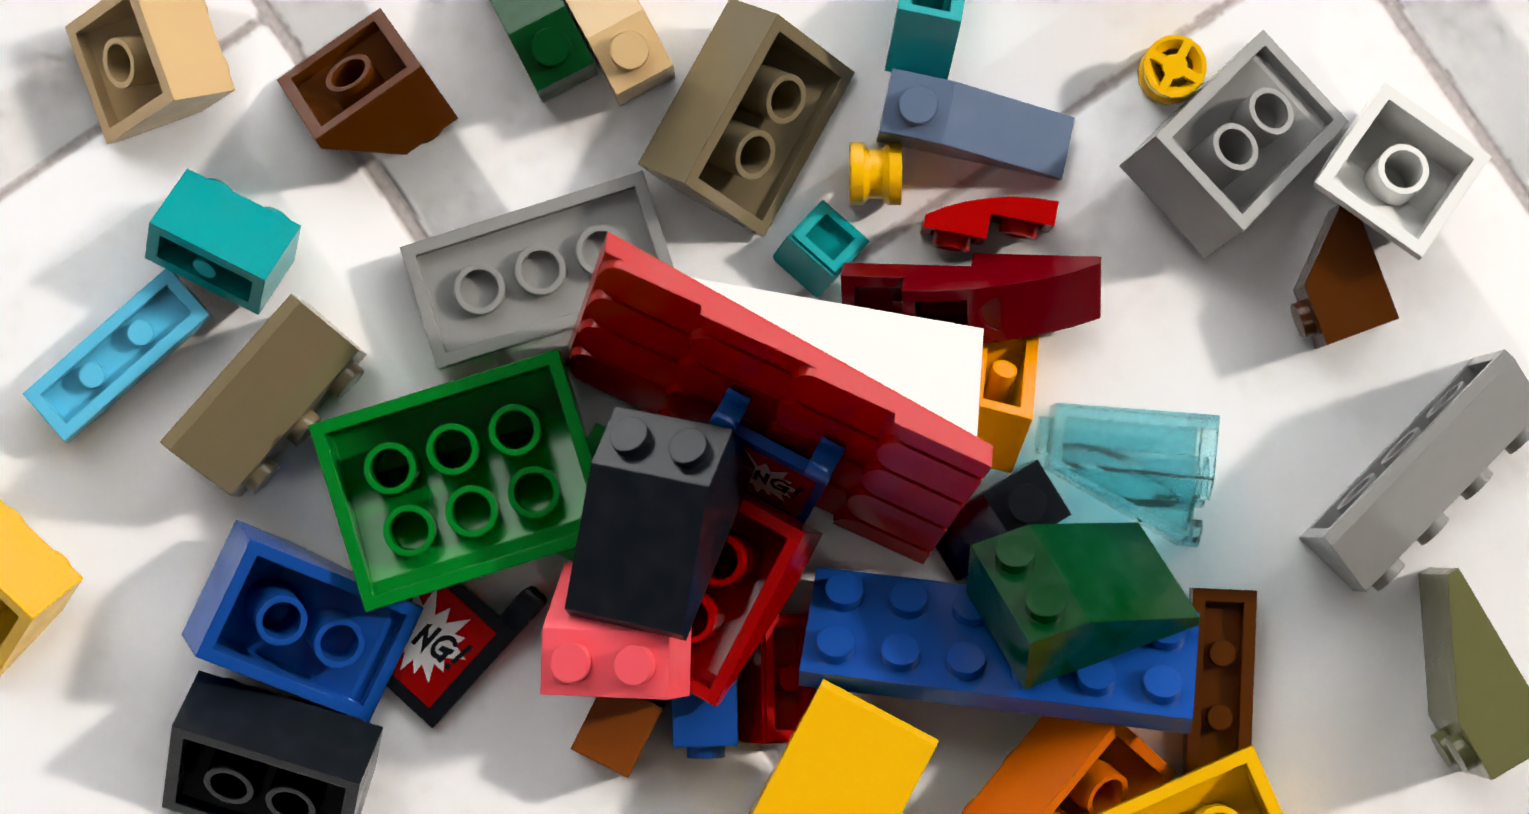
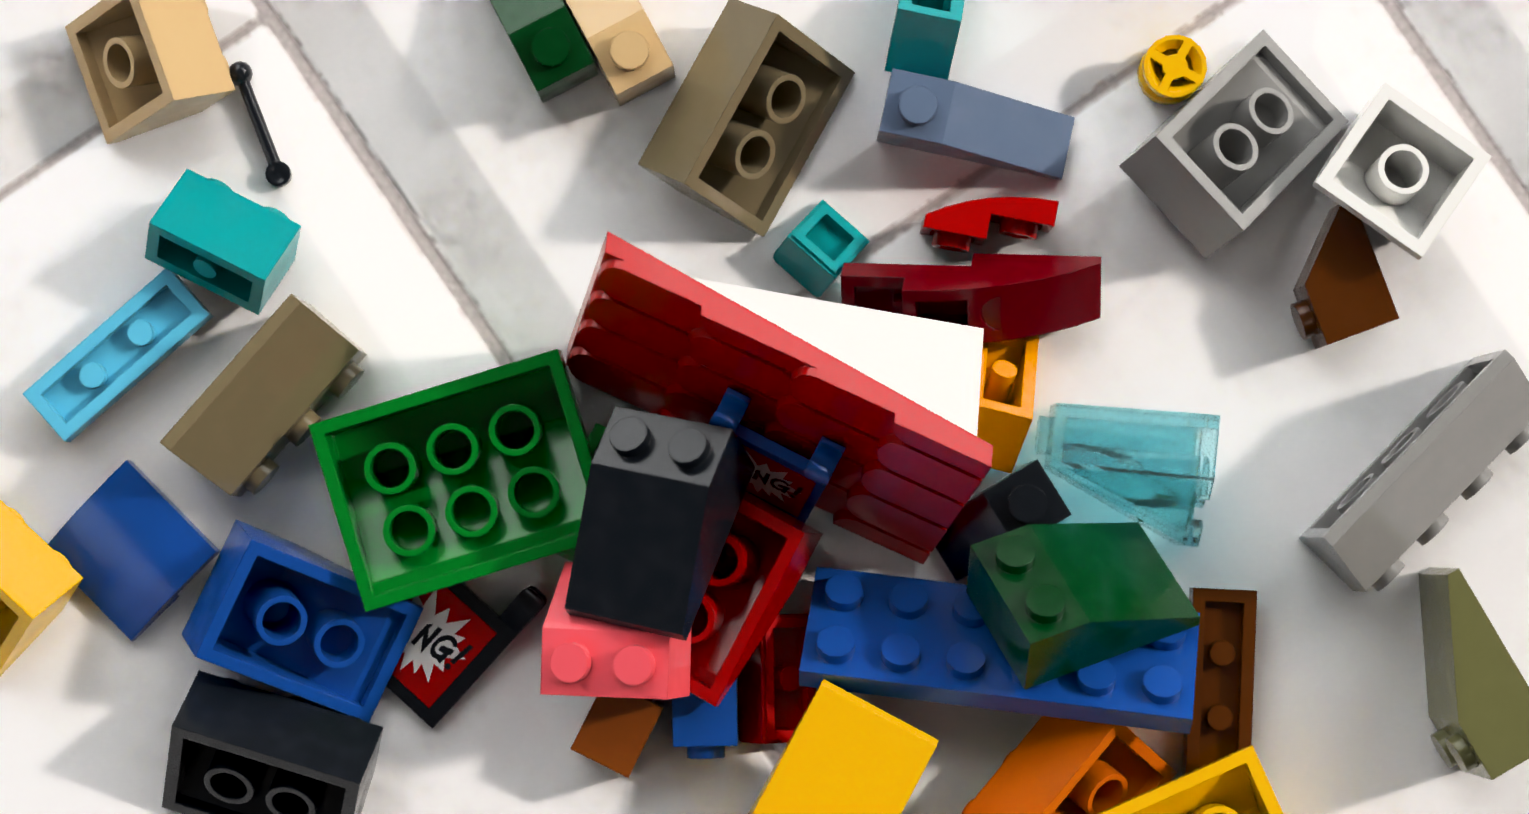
(132, 549): none -> blue slope
(277, 172): none -> black hinge
(367, 92): reddish brown slope -> none
(524, 269): light grey plate -> none
(875, 173): yellow wheel -> none

